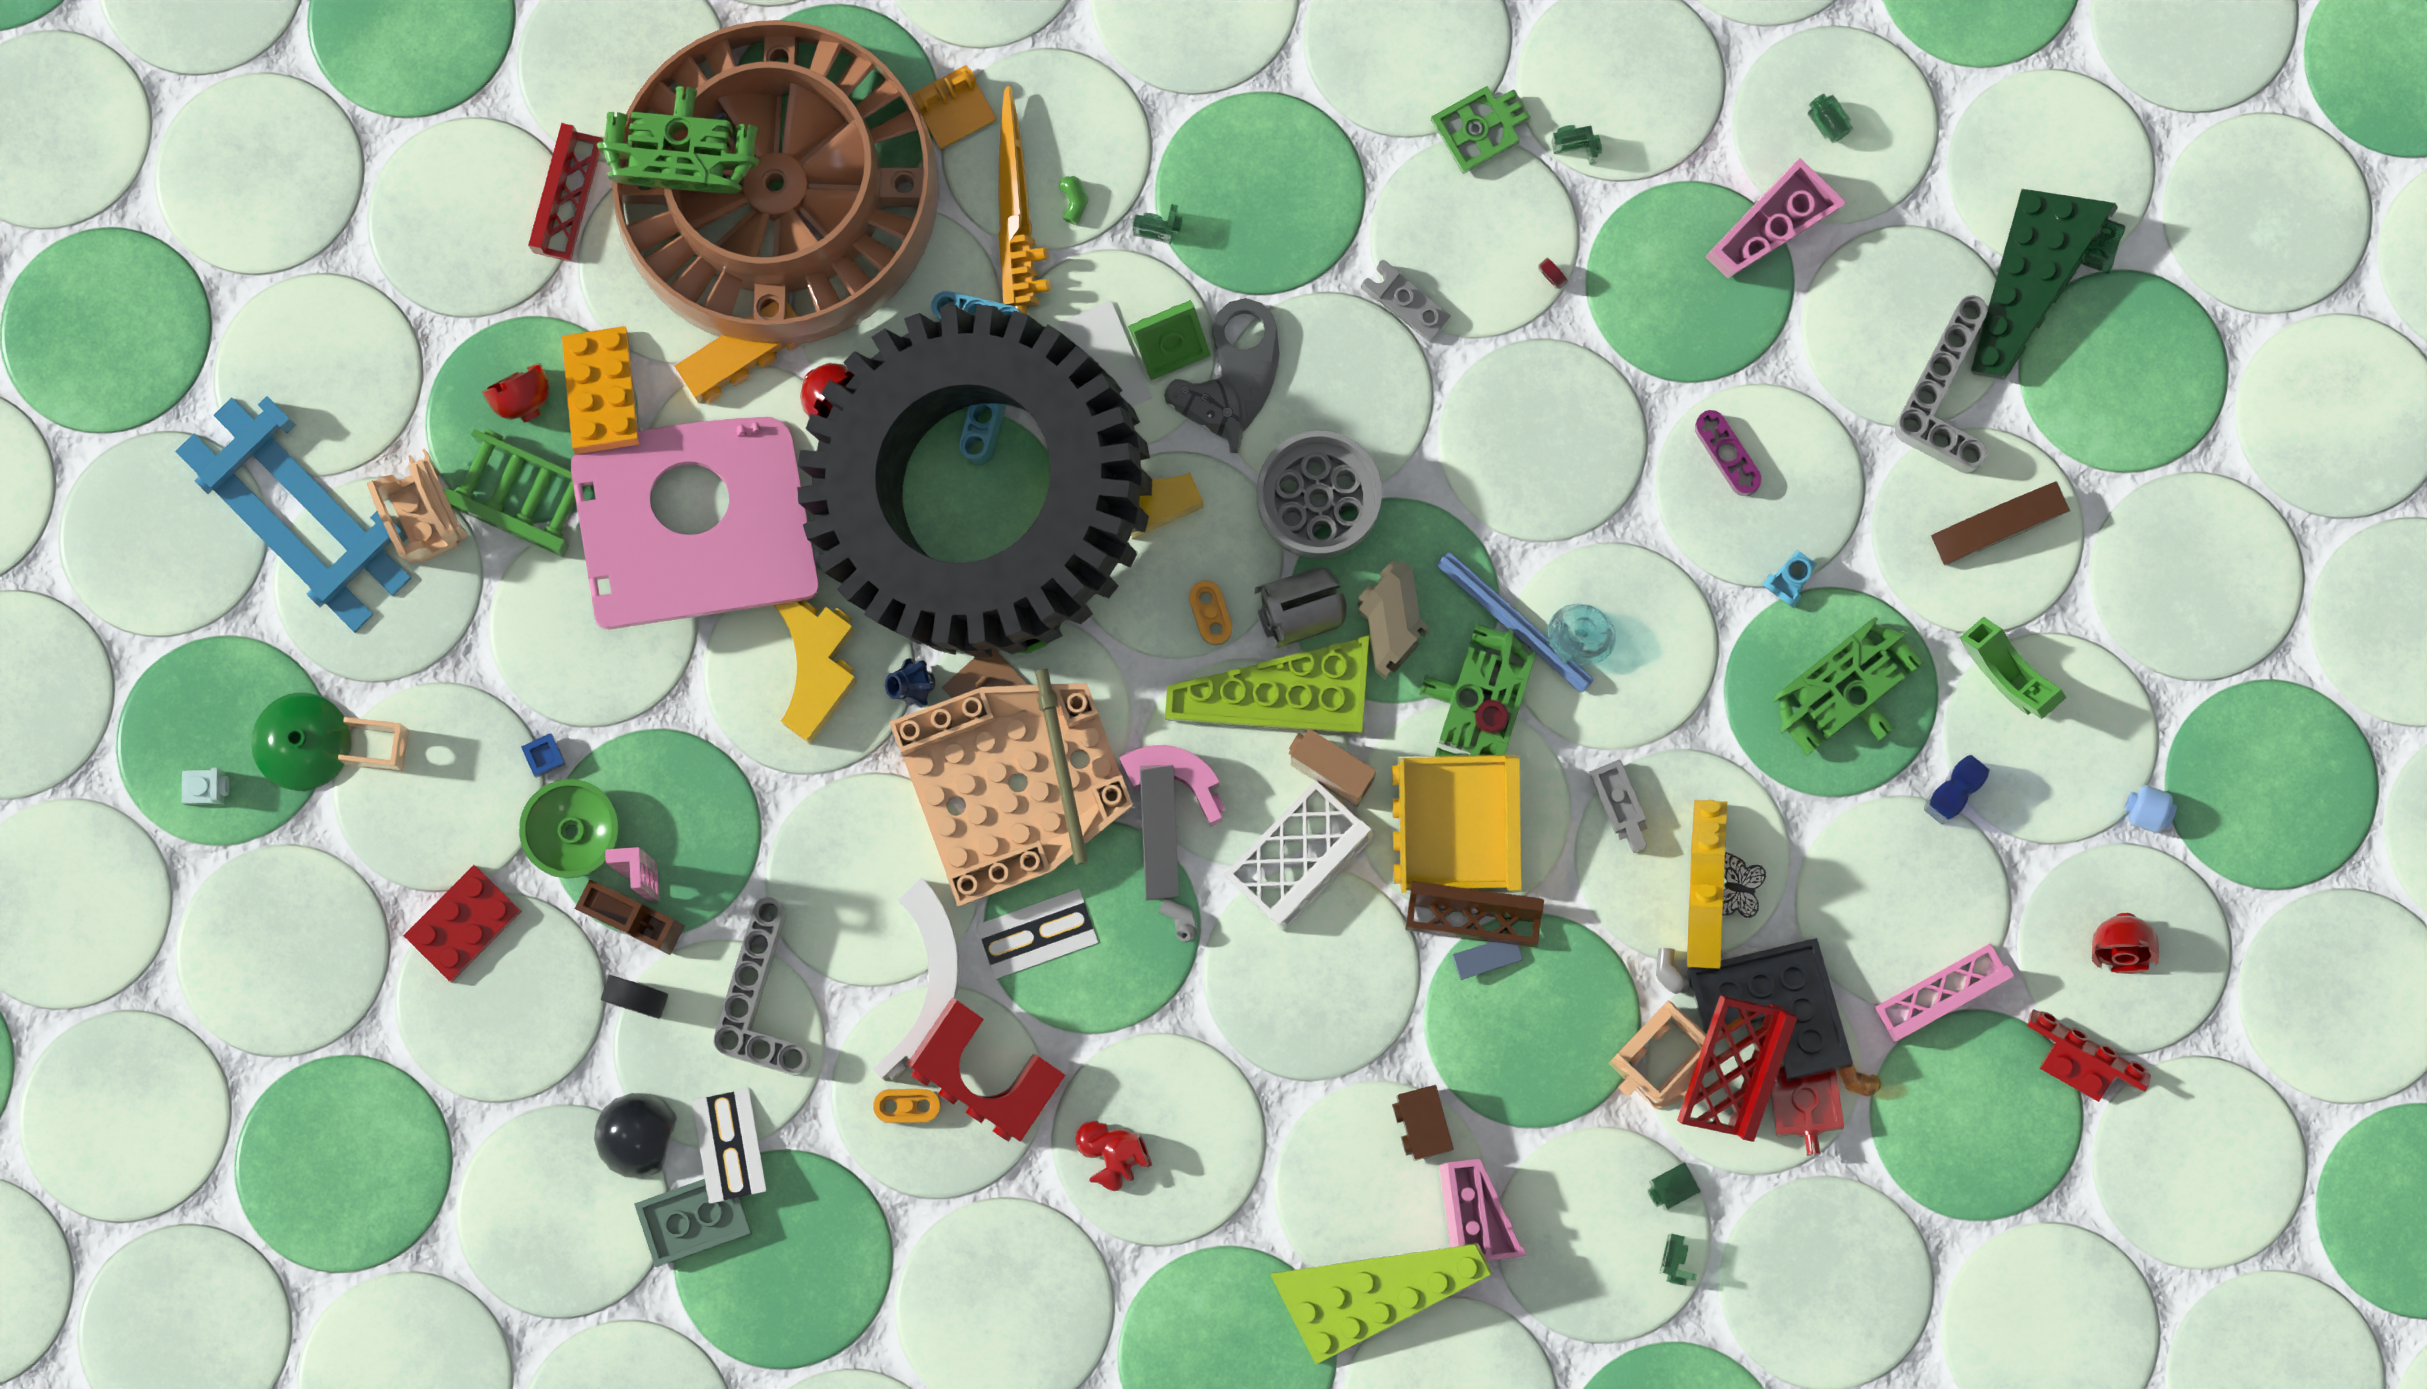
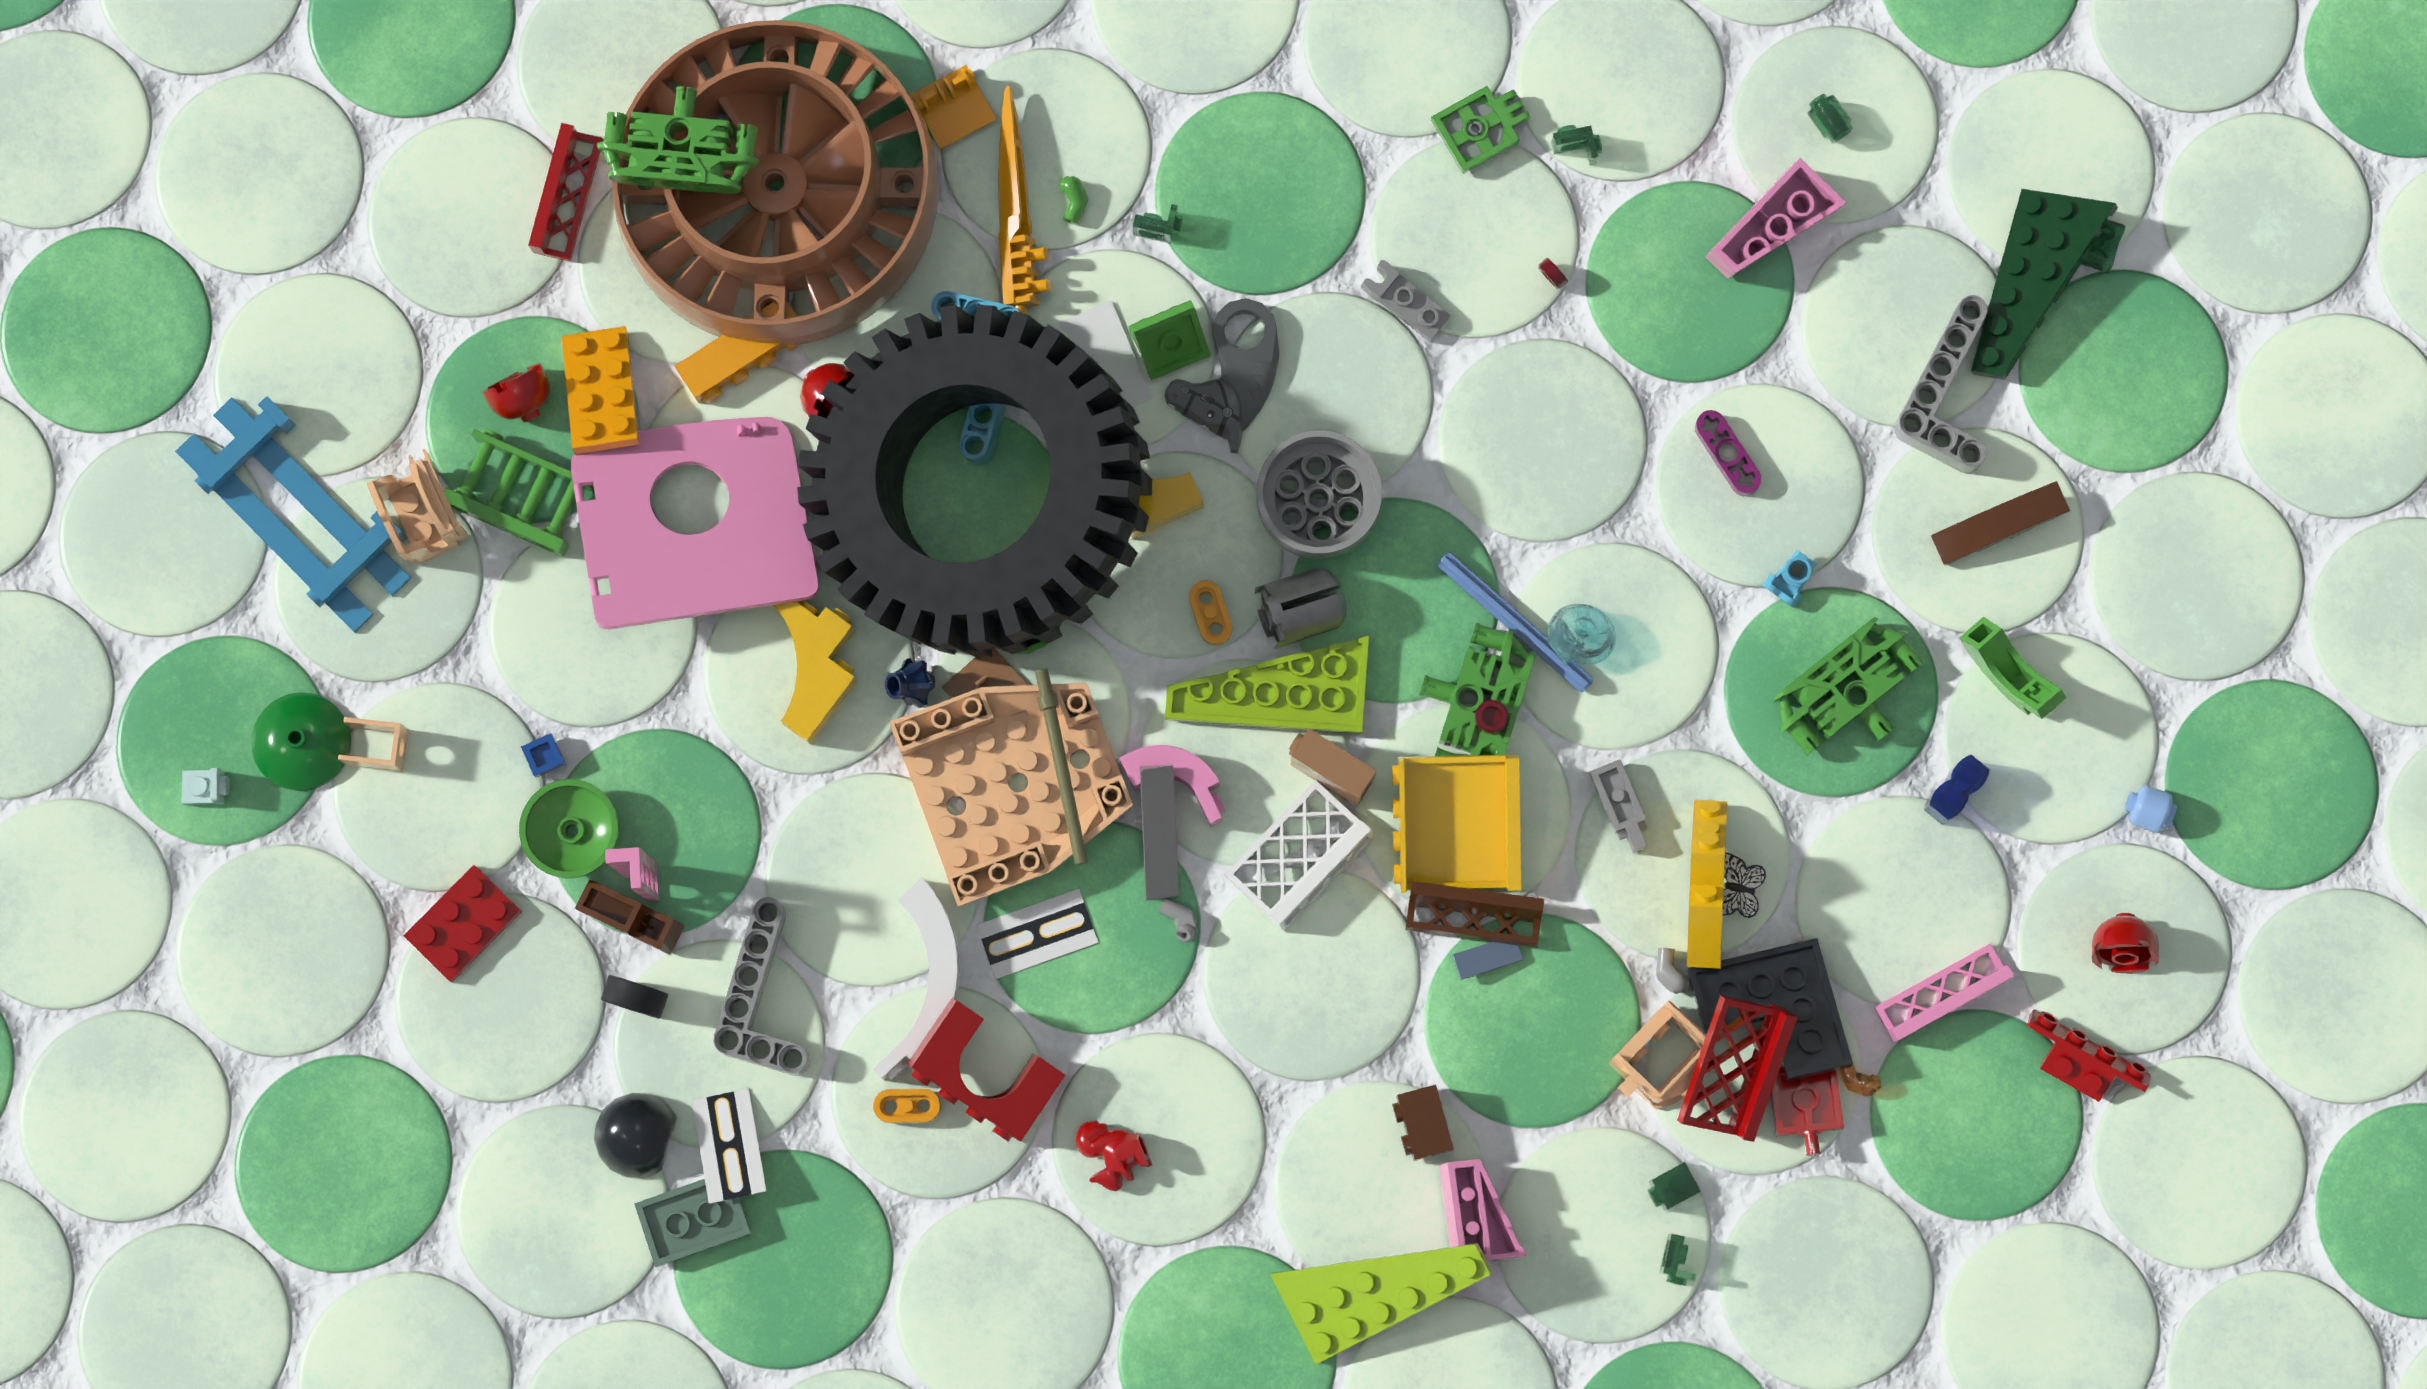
(1392, 617): dark tan brick -> none

